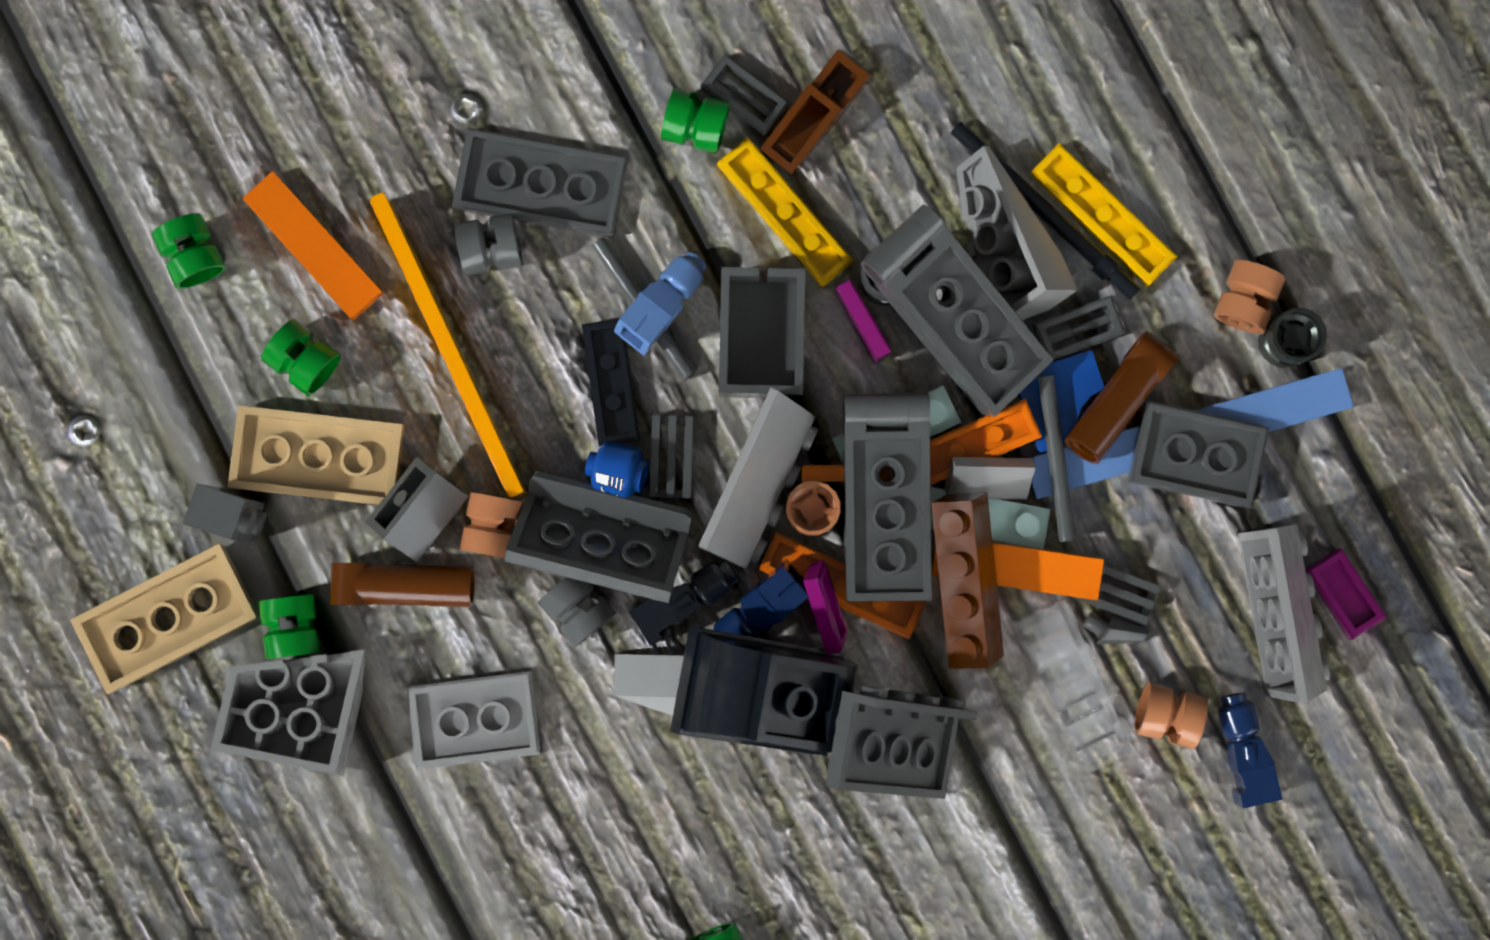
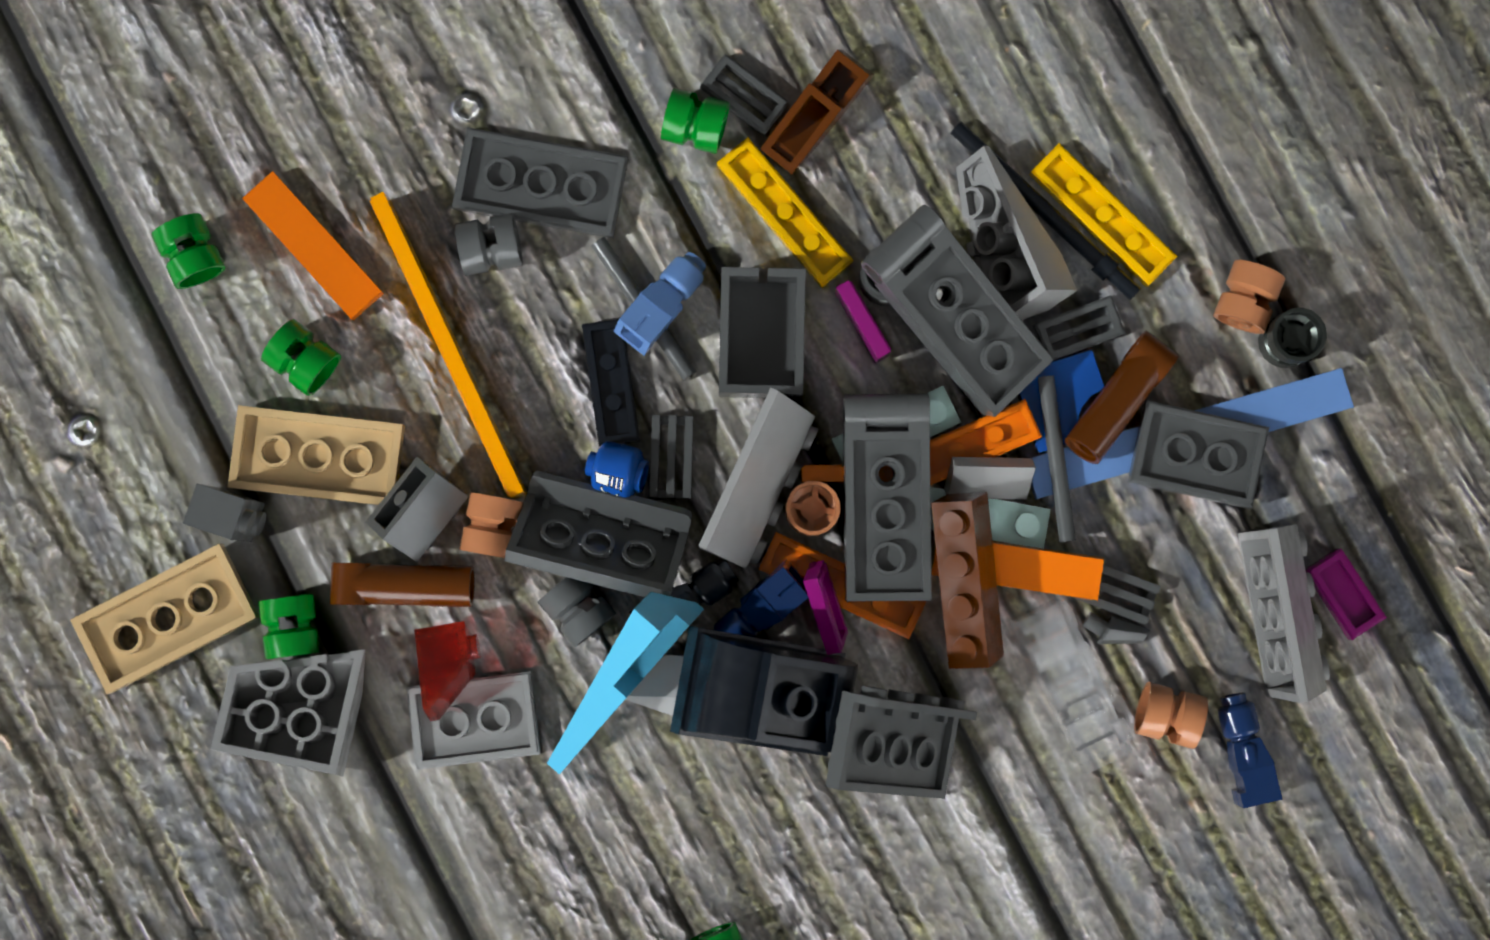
(444, 664): none -> clear red slope
(640, 645): none -> medium azure wedge

